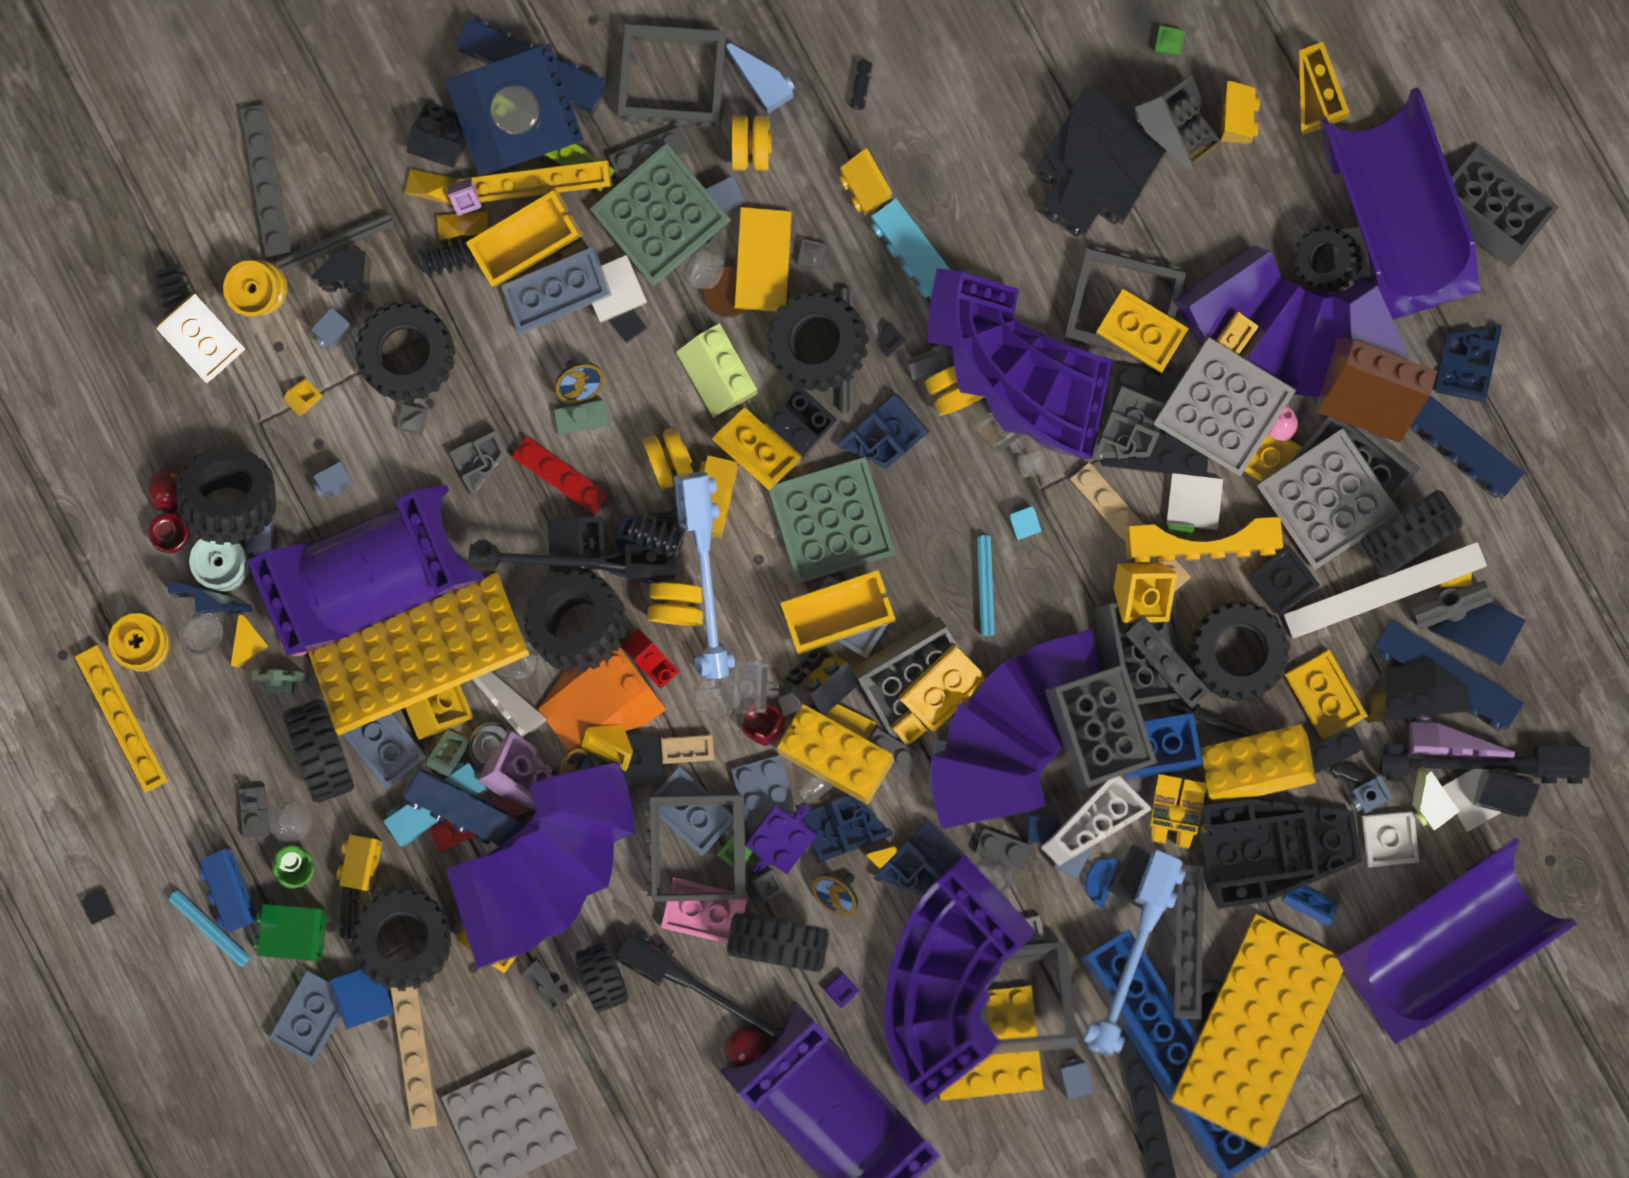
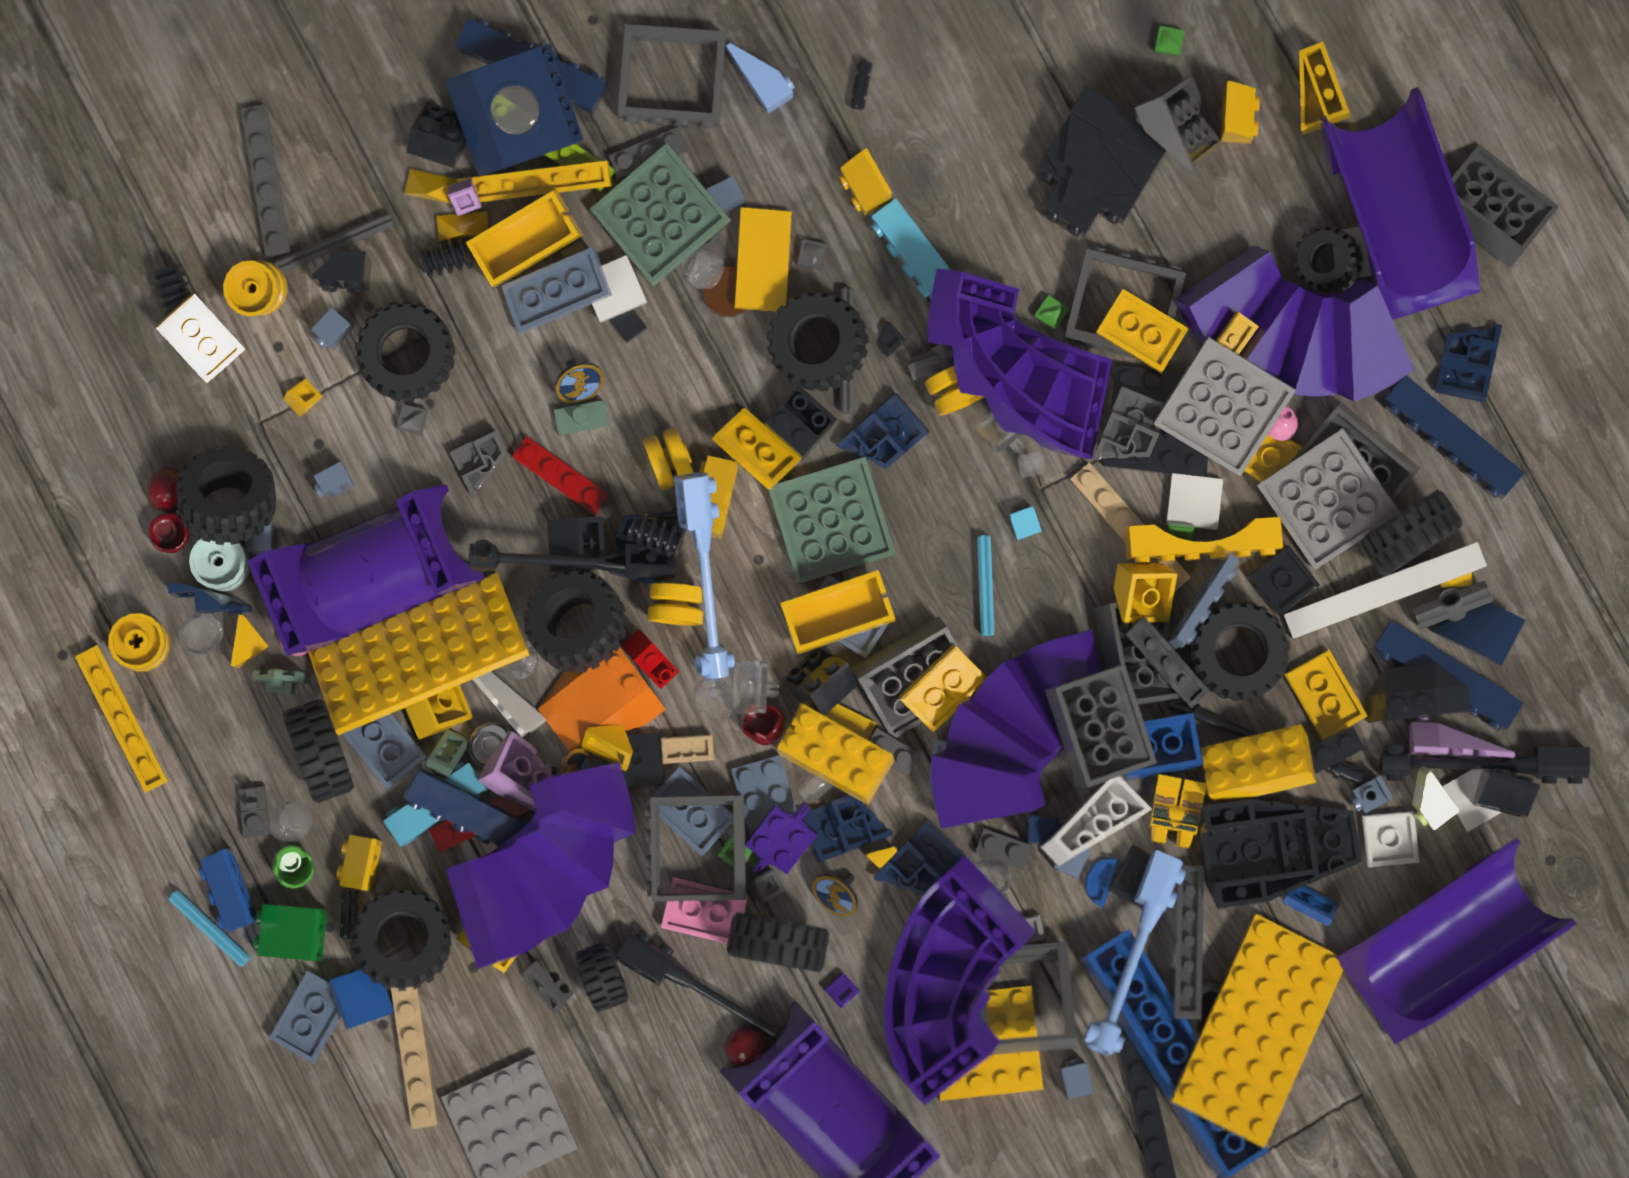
(98, 907): black tile -> none
(716, 371): yellowish green slope -> none
(751, 142): yellow wheel -> none
(789, 704): white sticker -> none
(908, 727): yellow tile -> none
(1051, 312): none -> bright green tile
(1198, 609): none -> sand blue plate
(1374, 389): reddish brown slope -> none

